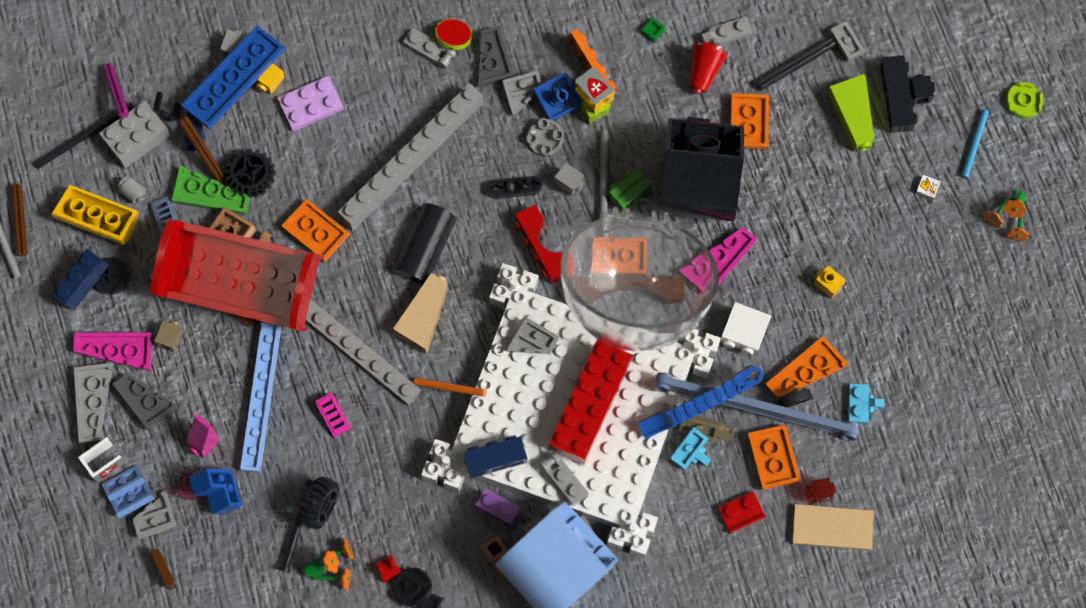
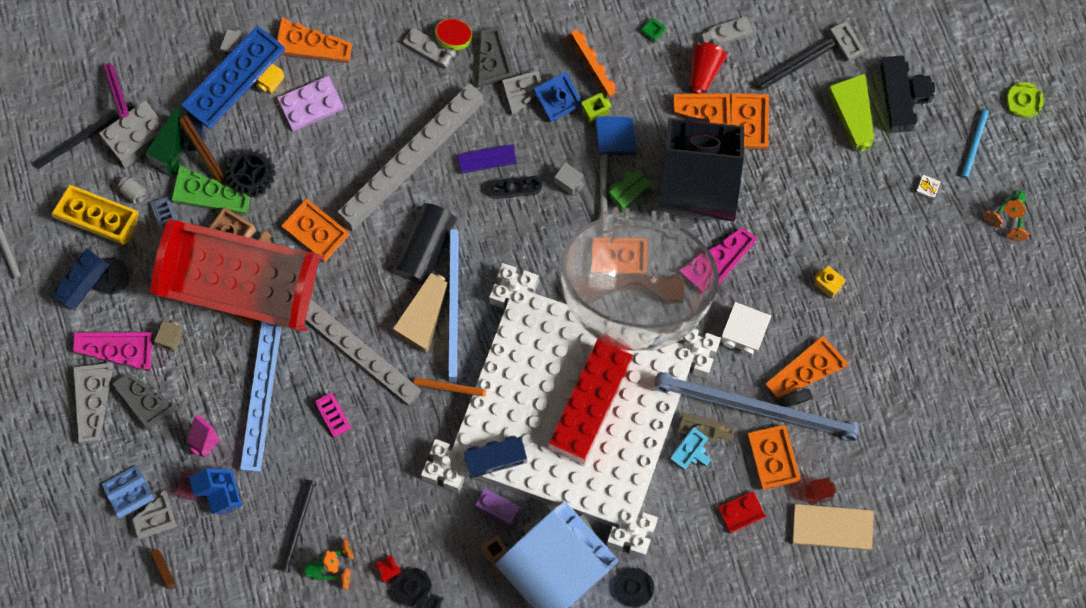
(19, 220): reddish brown axle -> none
(94, 452): white piece -> none
(165, 115): black piece -> none
(167, 146): none -> dark green slope
(311, 43): none -> orange wing
(319, 503): black gear -> none
(453, 312): none -> light blue tile
(487, 159): none -> dark purple tile
(531, 223): red arch -> none
(533, 339): light grey wing -> none
(545, 137): light grey dish -> none
(564, 479): light grey plate -> none
(594, 90): piece -> none
(616, 135): none -> blue slope
(634, 587): none -> black tile
(706, 106): none -> orange wing
(707, 400): blue piece -> none
(862, 403): medium azure hinge -> none

